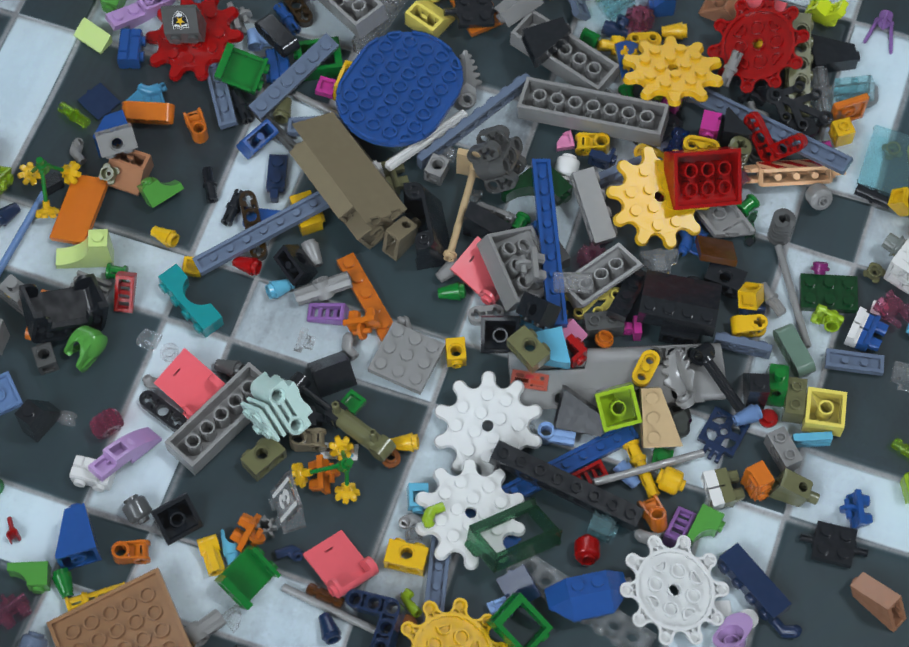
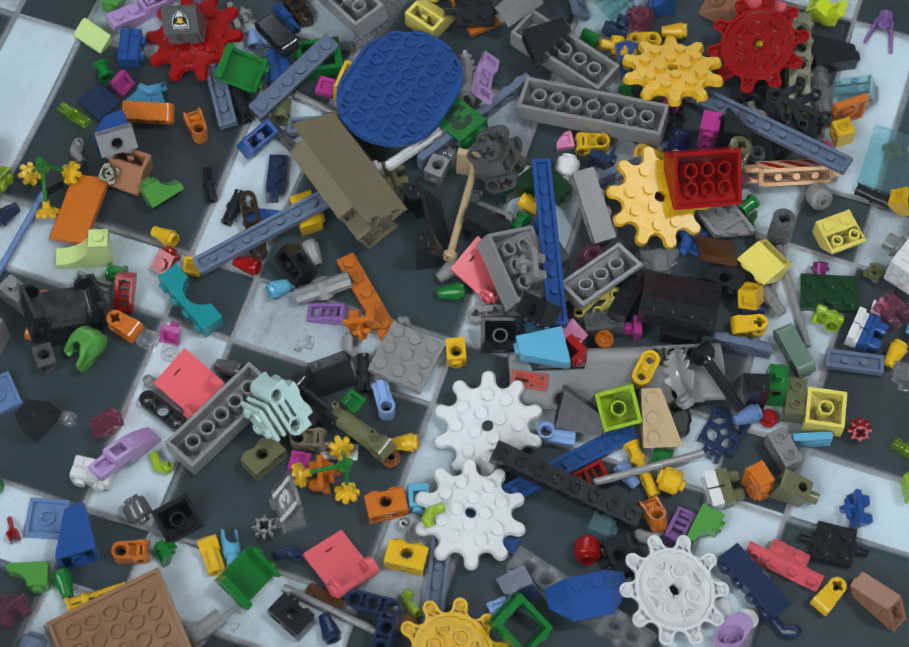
(45, 518): none -> medium blue tile
(103, 71): none -> green bush
(122, 82): none -> dark pink tile
(127, 327): none -> orange piece
(159, 466): none -> lime arm
(164, 259): none -> bracket
(164, 552): none -> green tile
(170, 333): none -> dark pink tile
(250, 524): orange hips -> none
(298, 626): none -> black brick
(299, 457): none -> dark pink tile
(362, 373): none -> black pin
(379, 513): none -> orange brick
(384, 400): none -> light blue piece
(400, 236): dark tan torso -> none
(463, 123): none -> green panel
(483, 77): none -> lavender slope
(498, 561): clear green piece -> none
(527, 203): none -> yellow cone
(531, 359): olive brick -> none
(573, 282): clear plate -> none
(613, 546): none -> black brick
(699, 142): yellow plate -> none
(731, 67): light grey pin -> none
(765, 262): none -> light yellow slope
(772, 147): red beam -> none
(786, 562): none -> coral bracket
(827, 597): none -> yellow piece
(838, 232): none -> light yellow slope
(859, 428): none -> red gear
(896, 352): none -> yellow cone

